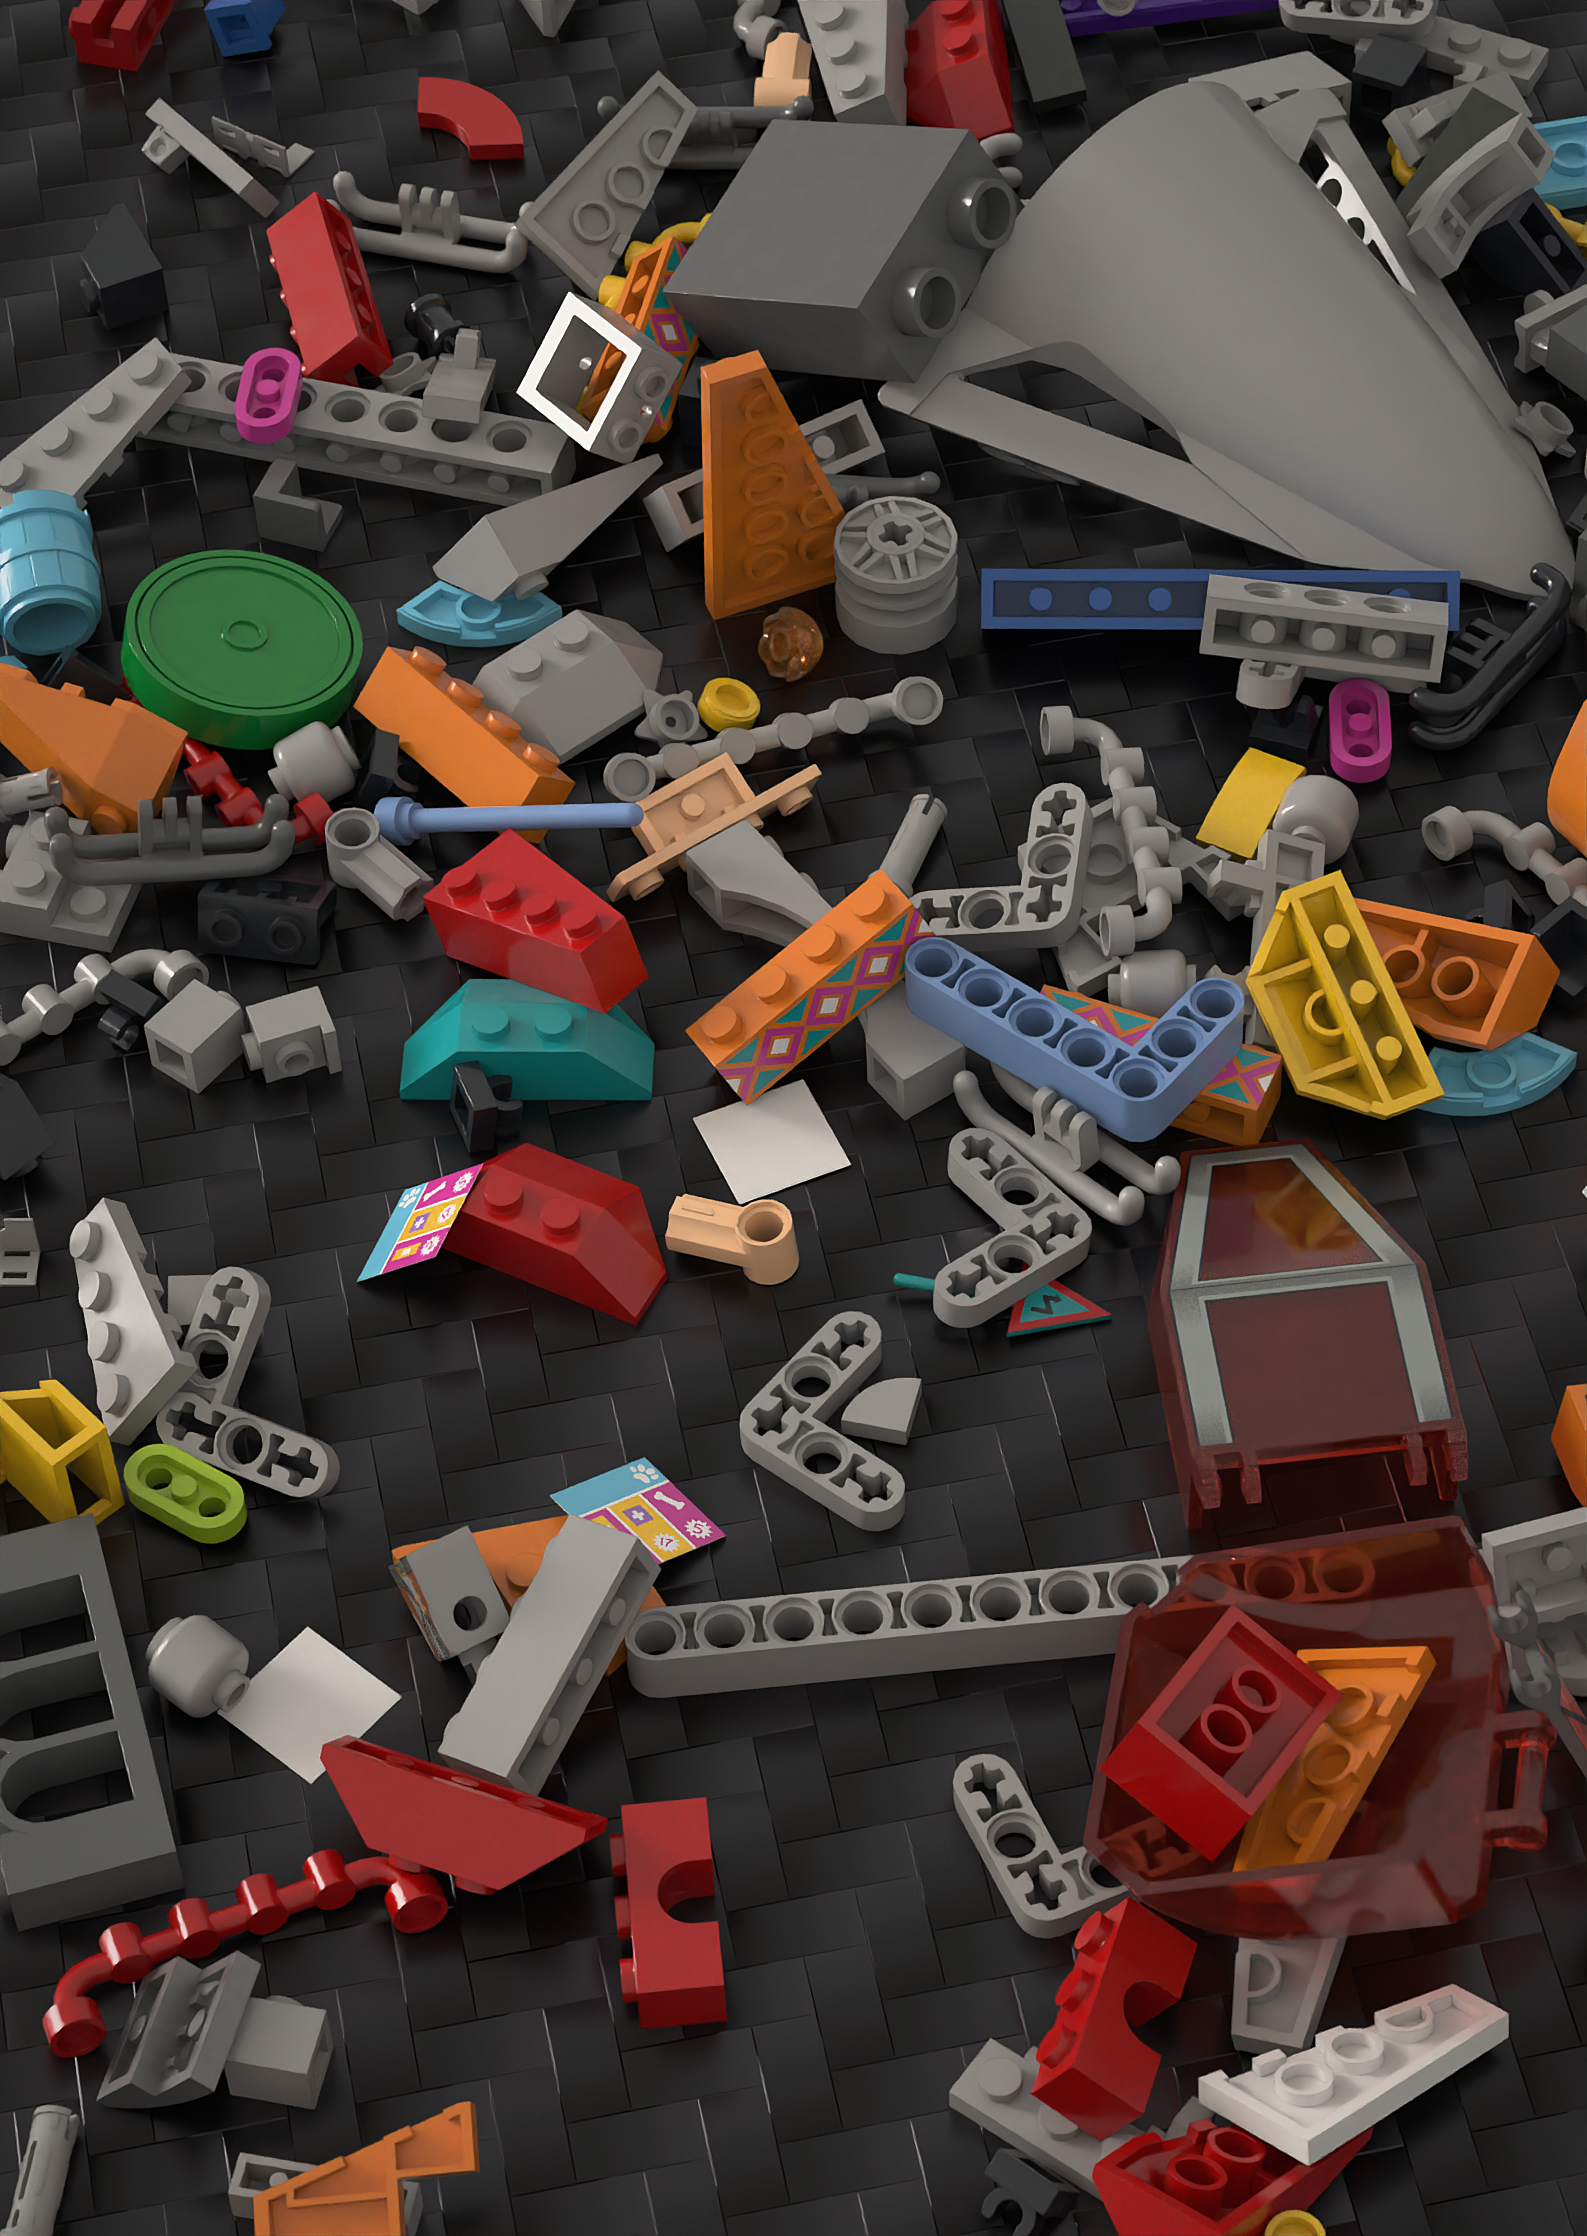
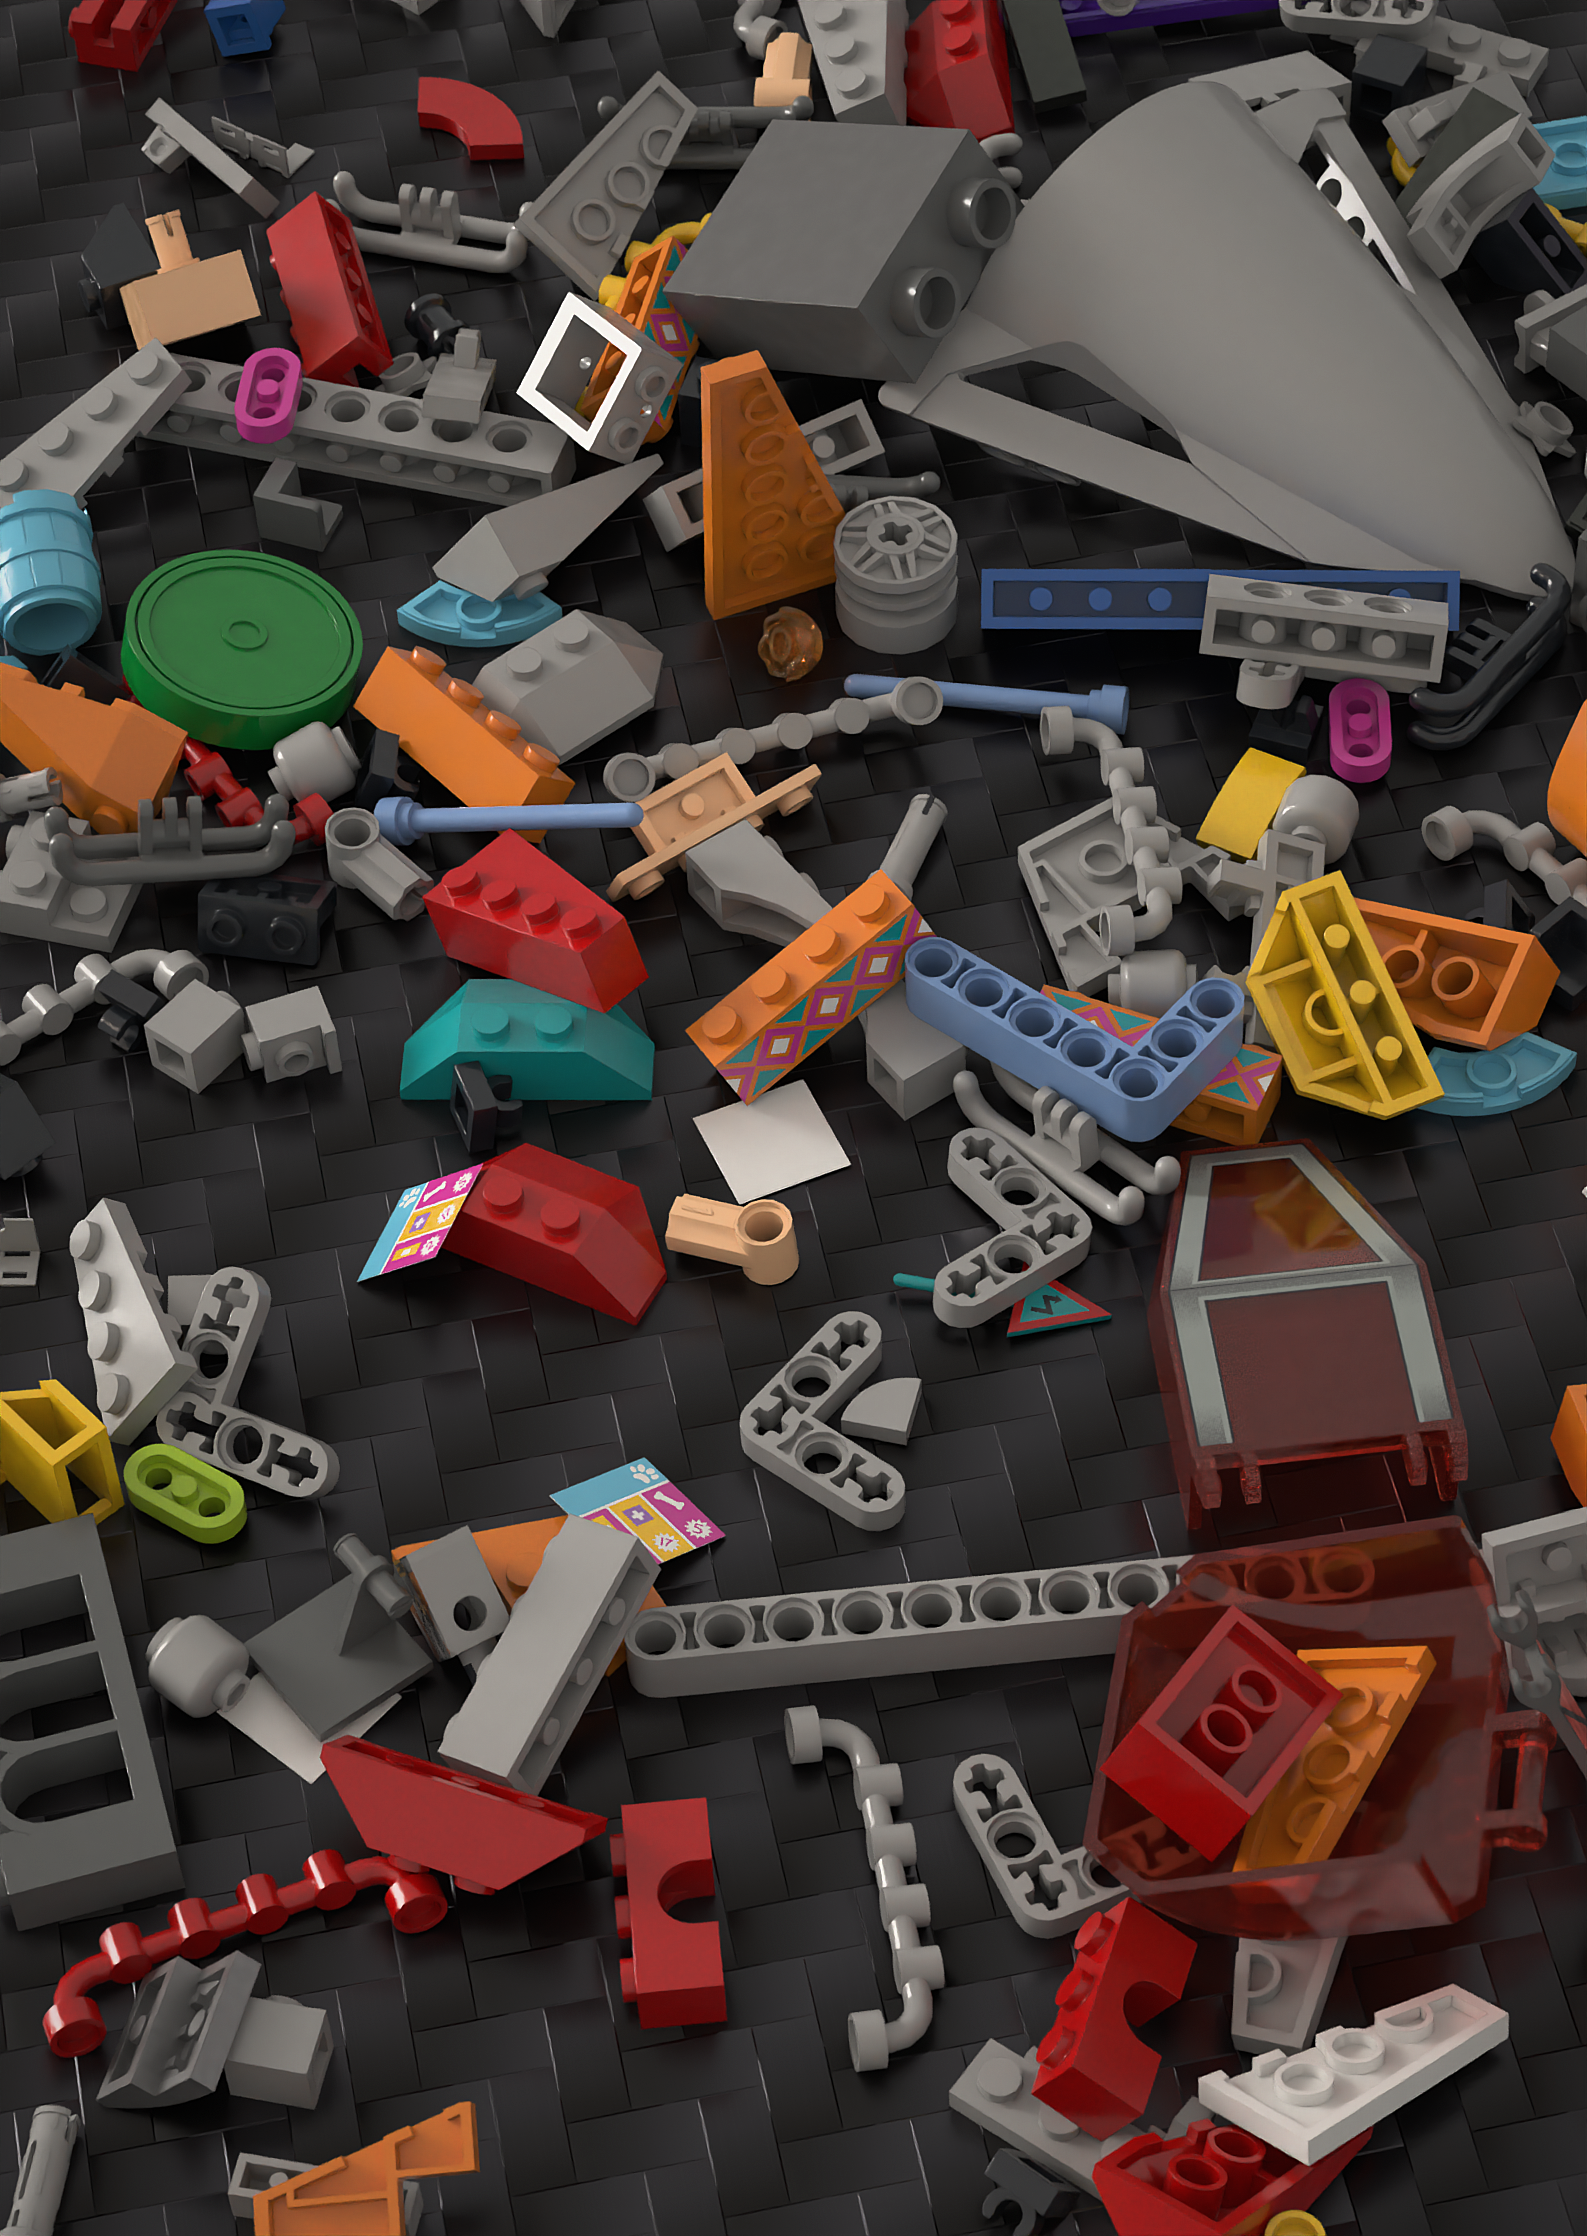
(187, 293): none -> light nougat brick
(342, 1646): none -> dark grey plate
(673, 706): light grey plate -> none
(728, 705): yellow tile -> none
(901, 1905): none -> light grey bar
(1027, 902): light grey beam -> none
(1105, 705): none -> medium blue piece

